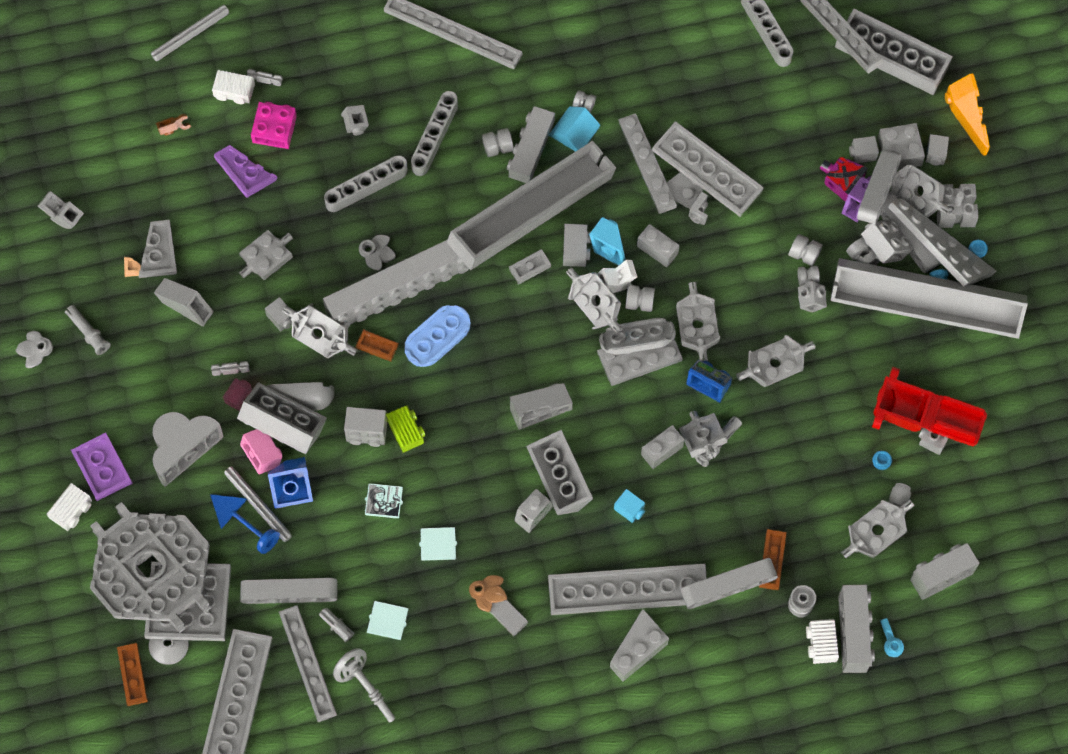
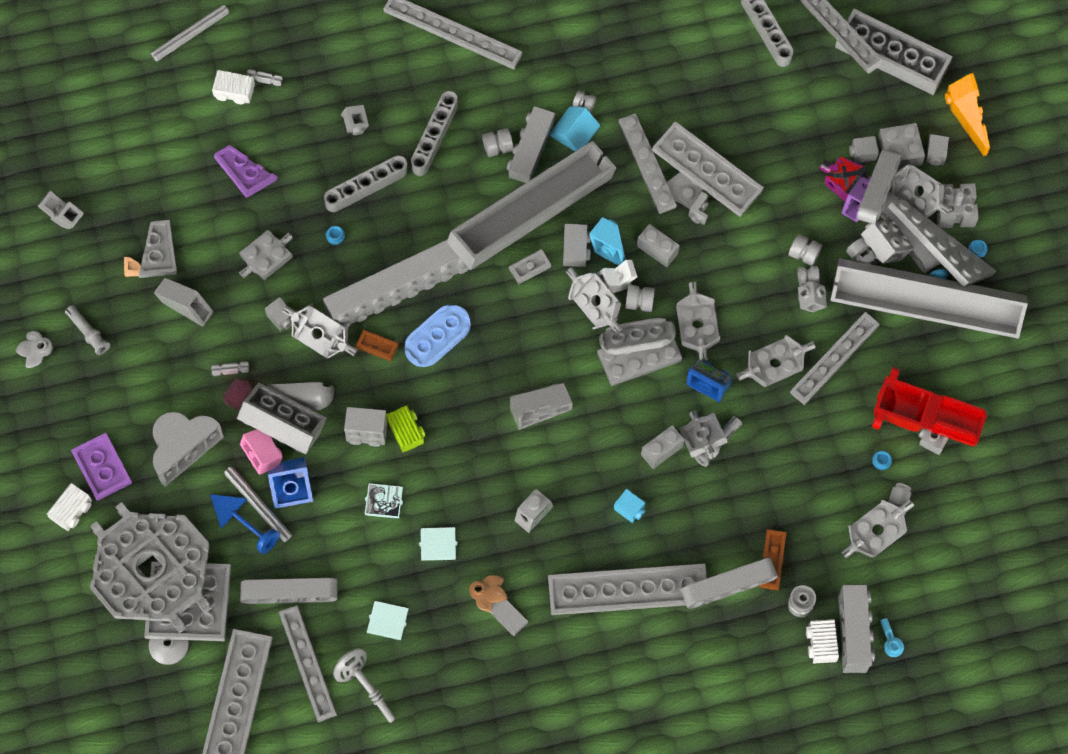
(132, 674): dark orange plate -> none
(170, 125): plate -> none
(273, 125): dark pink brick -> none
(335, 235): none -> dark azure plate
(336, 624): light grey axle -> none
(379, 253): light grey plate -> none
(560, 473): light grey slope -> none
(638, 647): light grey wedge -> none
(834, 358): none -> light grey plate
(944, 570): light grey brick -> none

